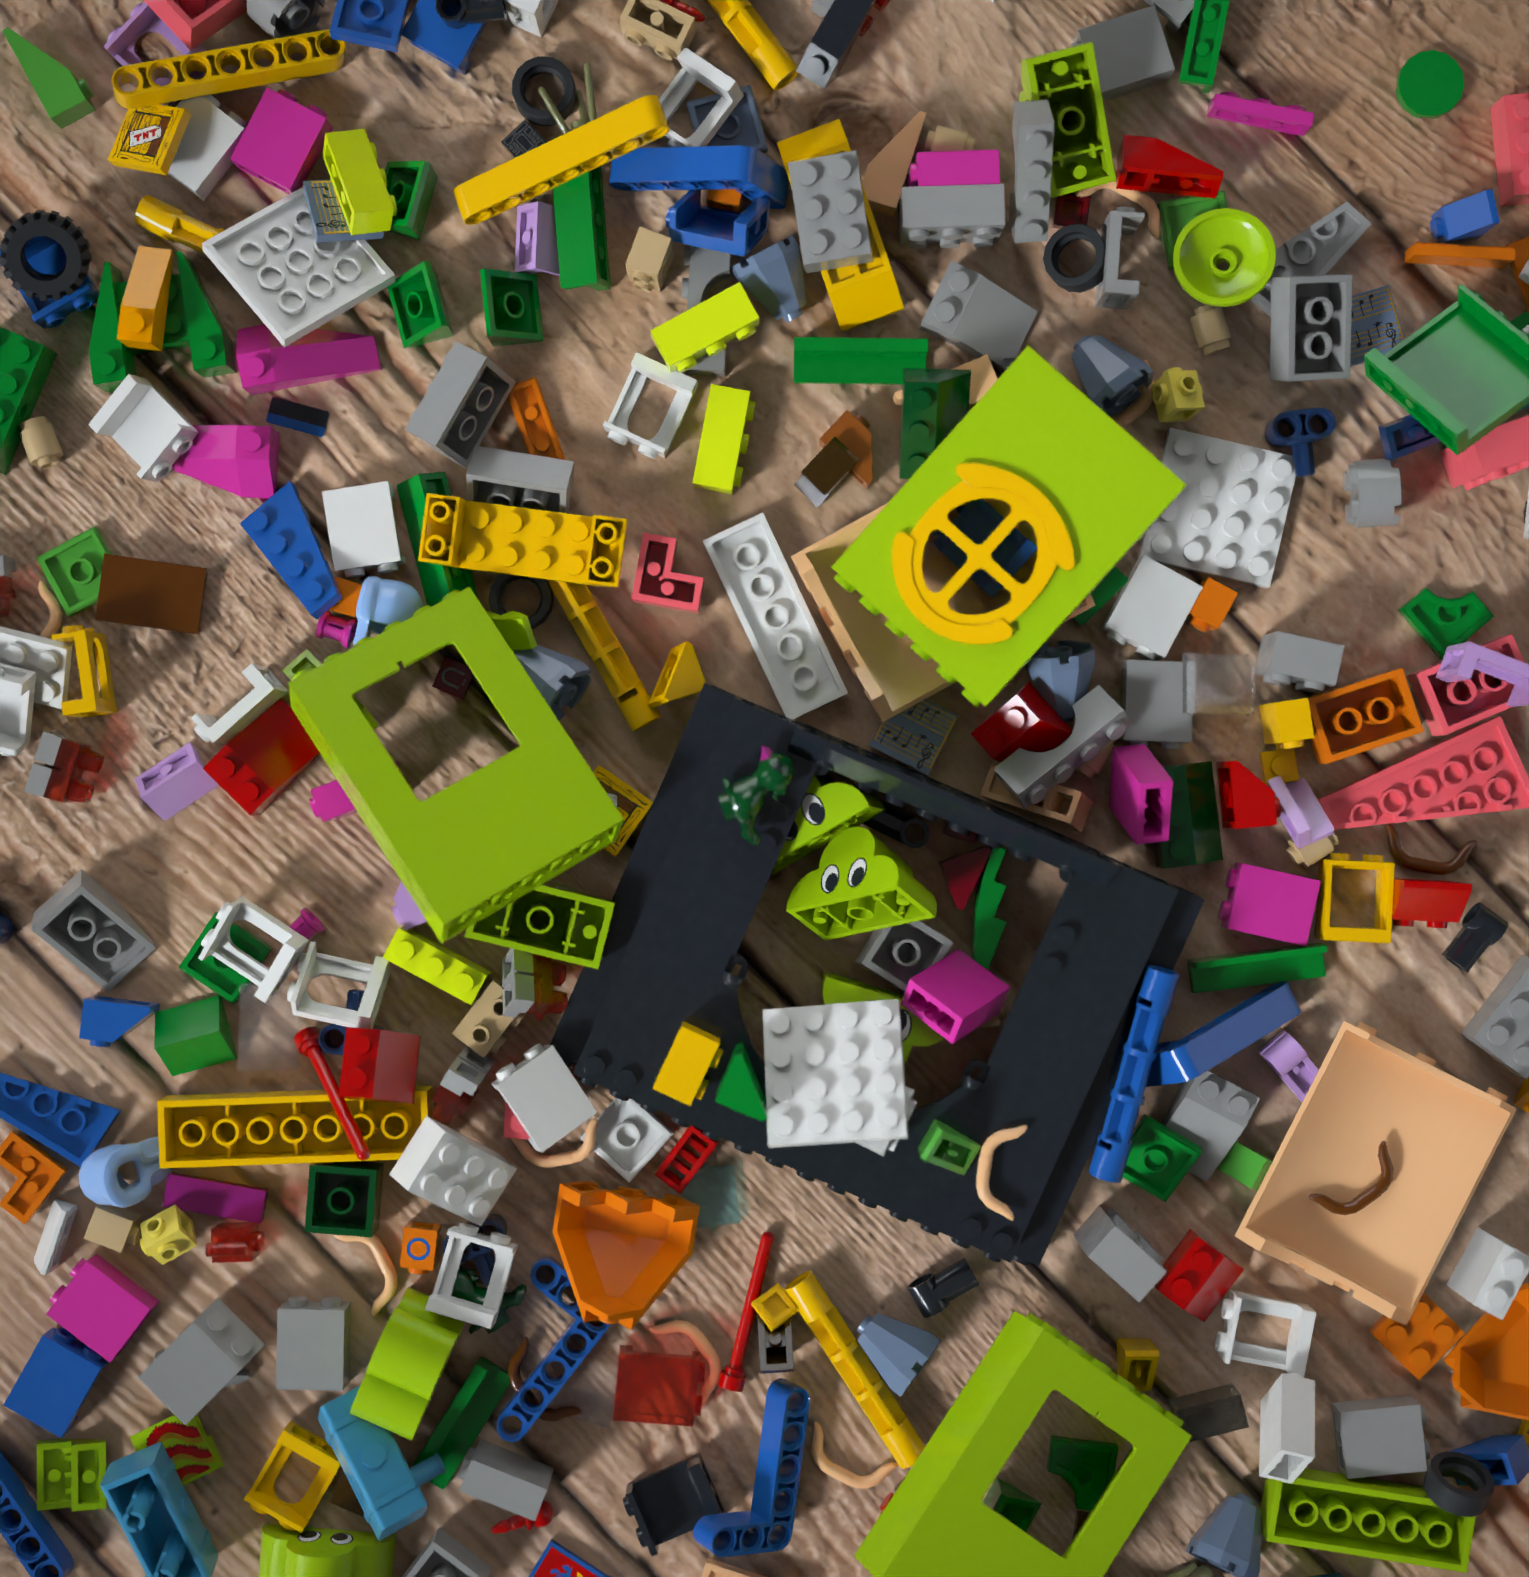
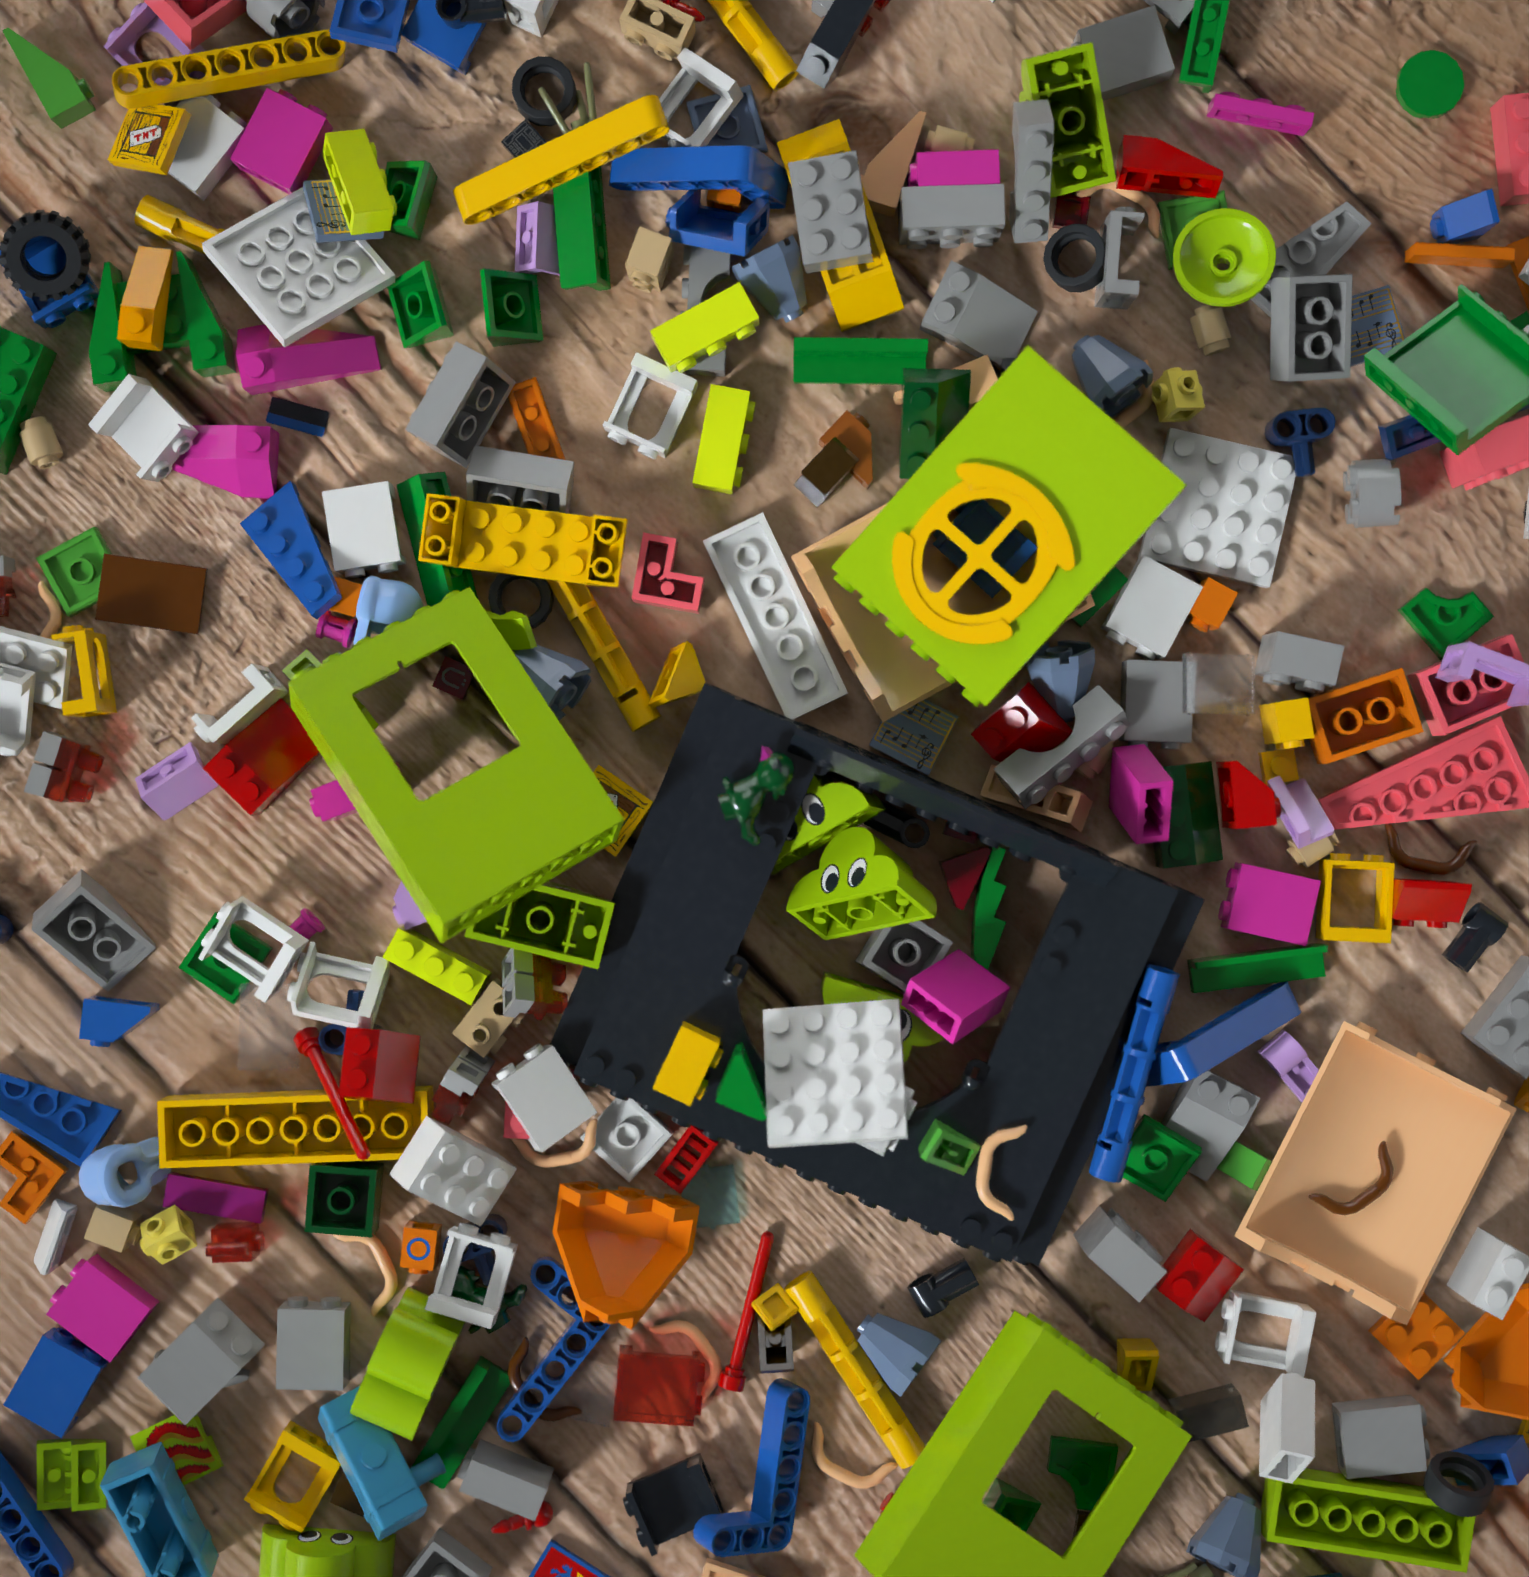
(194, 1036): green slope -> none

